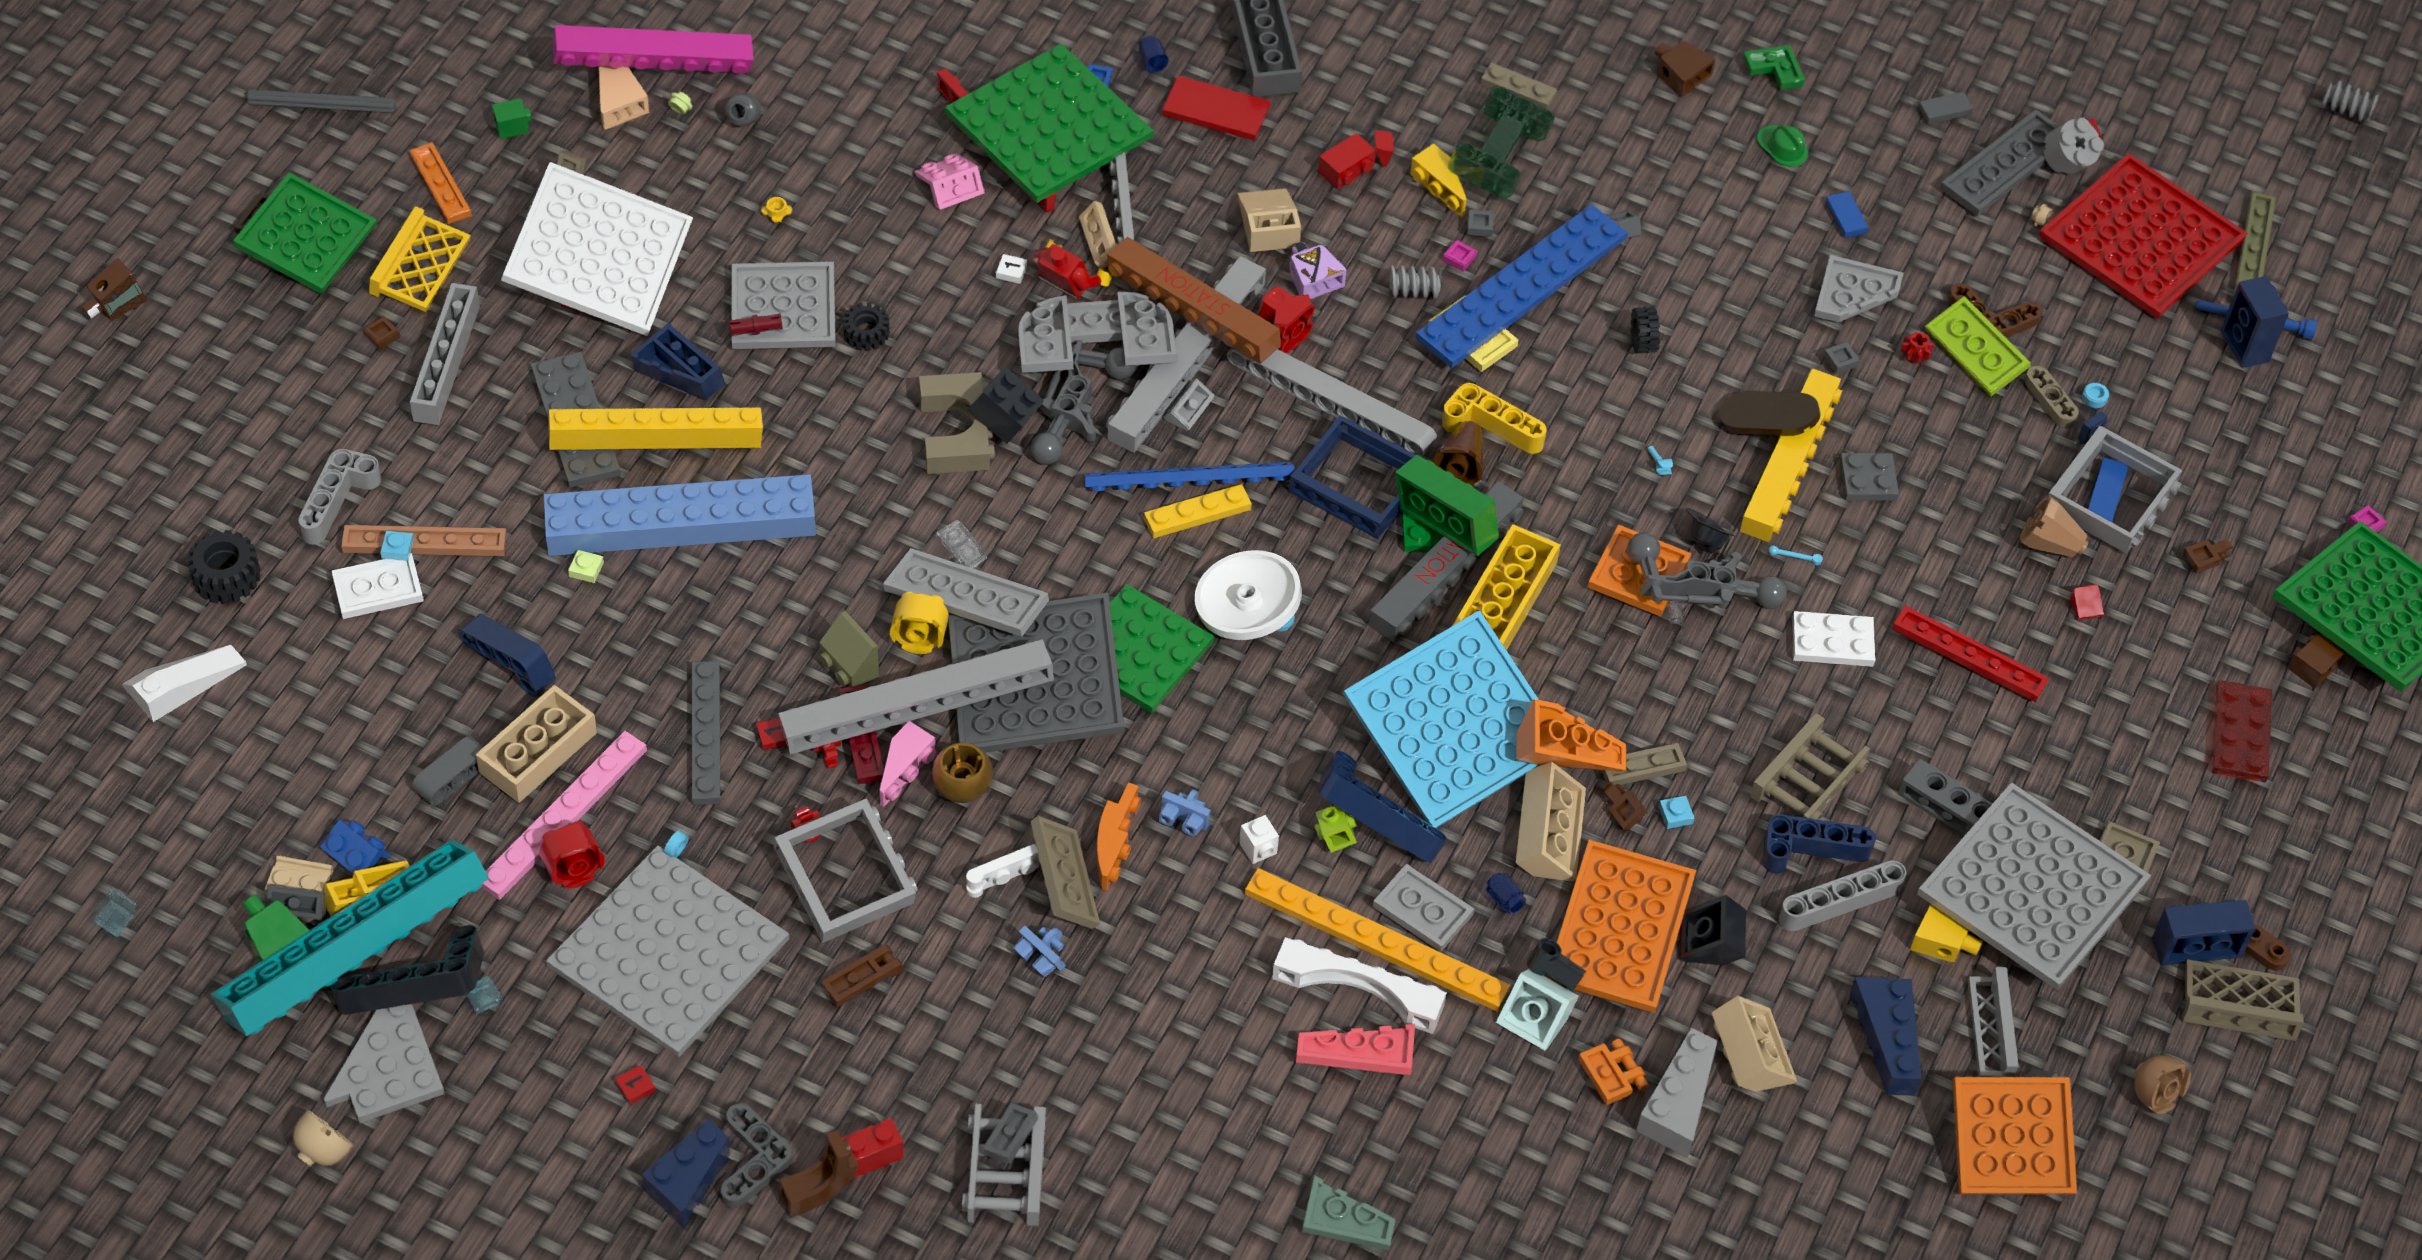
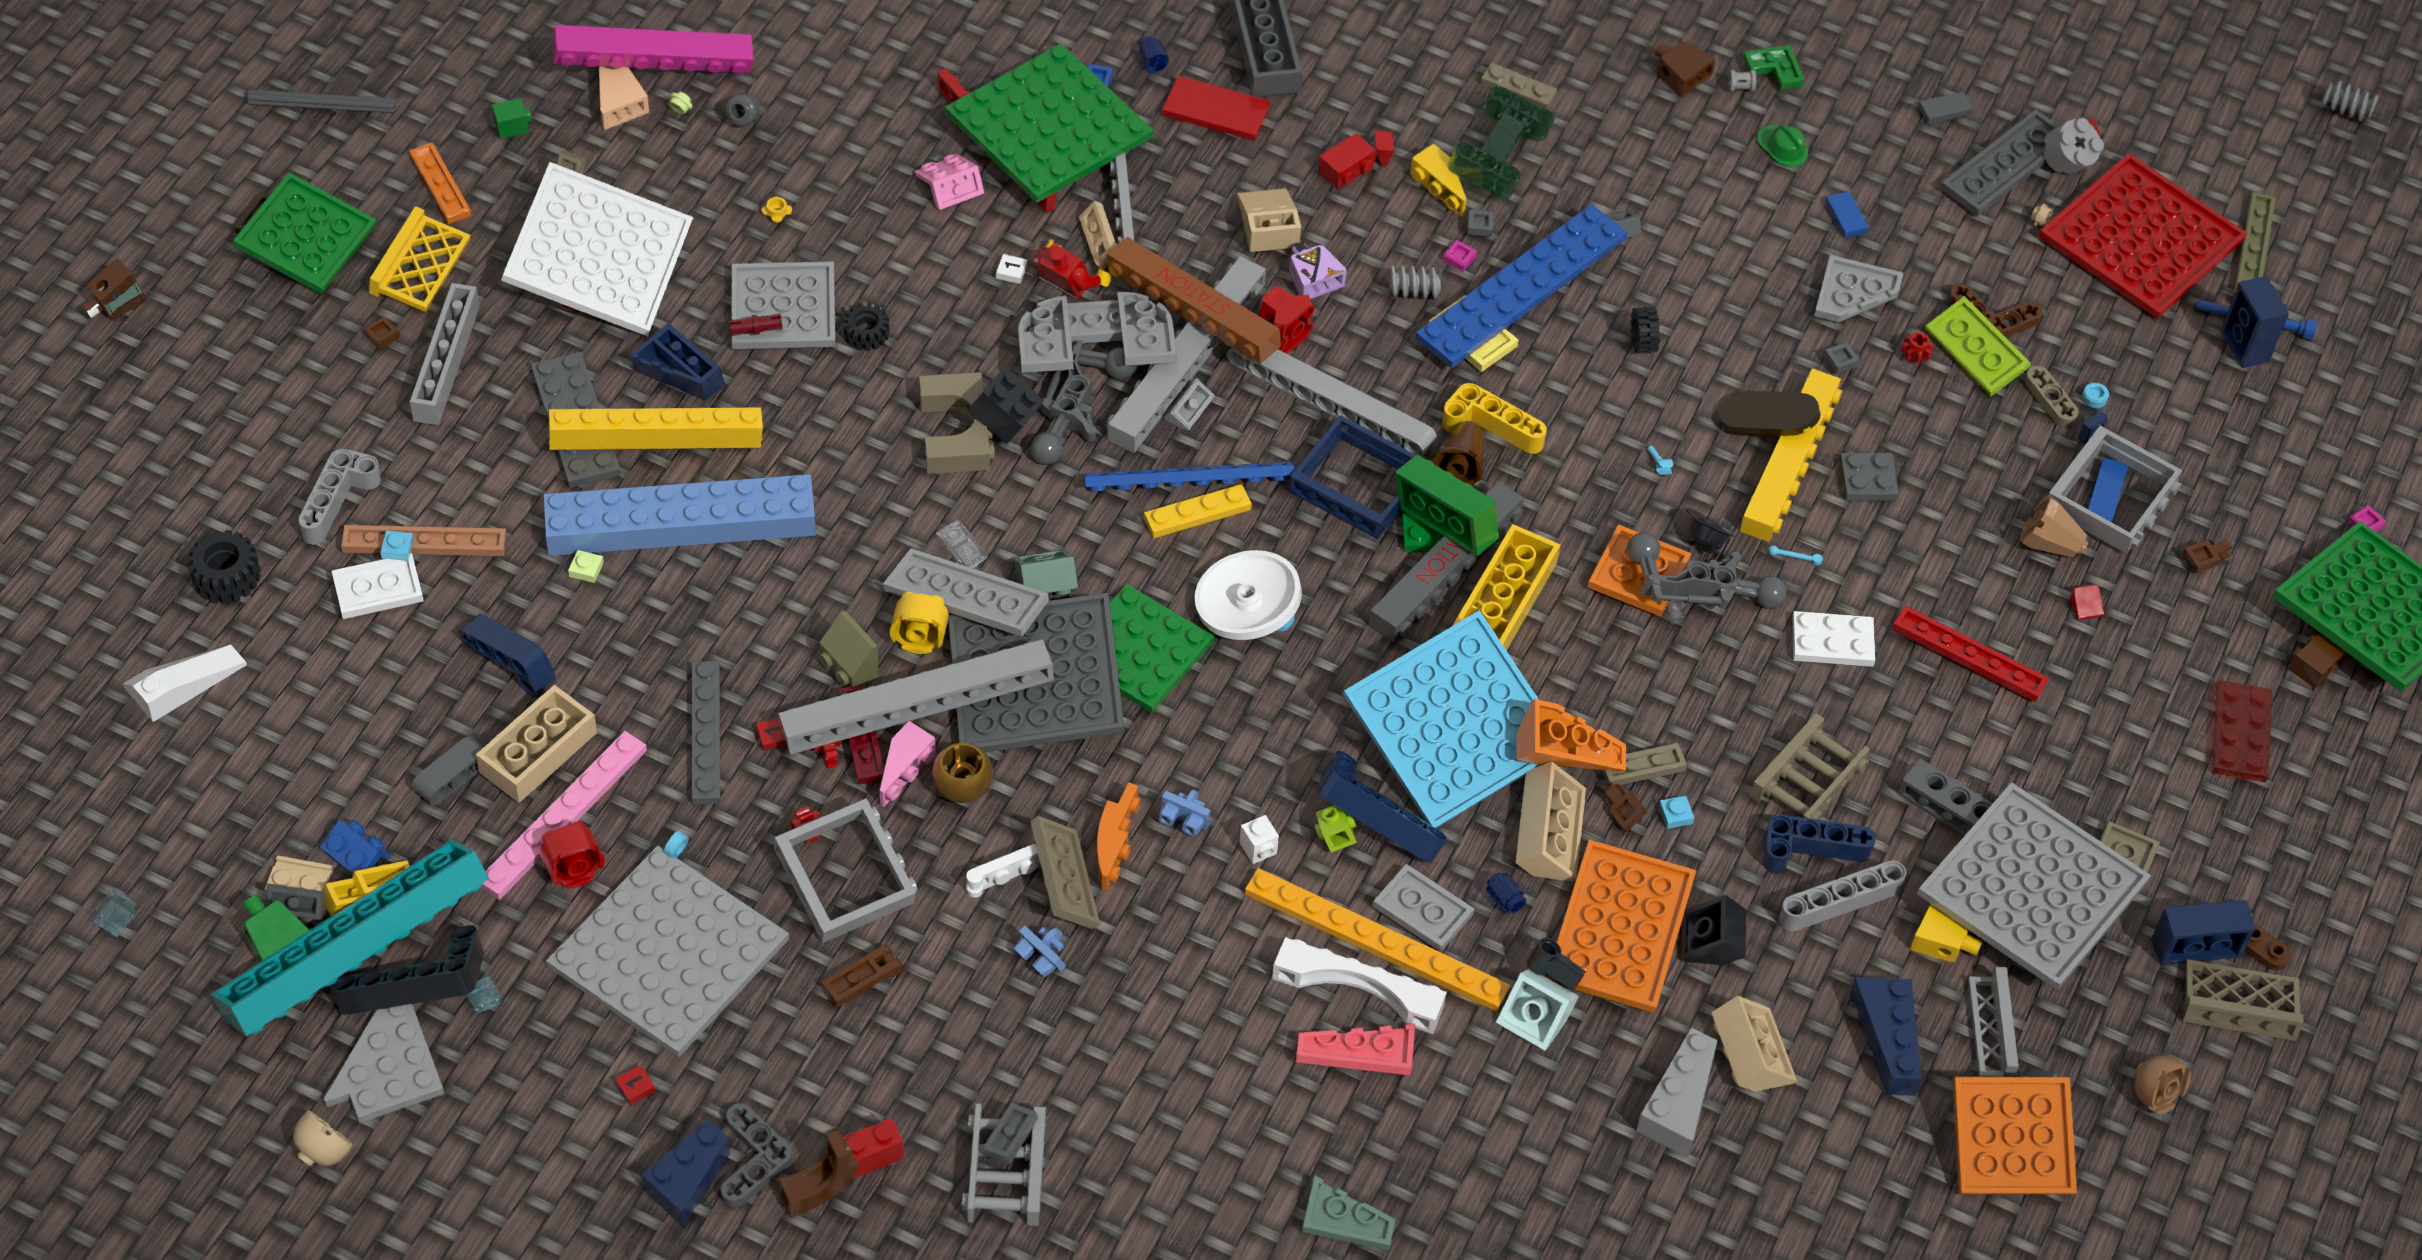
(1047, 571): none -> sand green slope
(1607, 1076): orange plate -> none
(1735, 76): none -> light grey bush

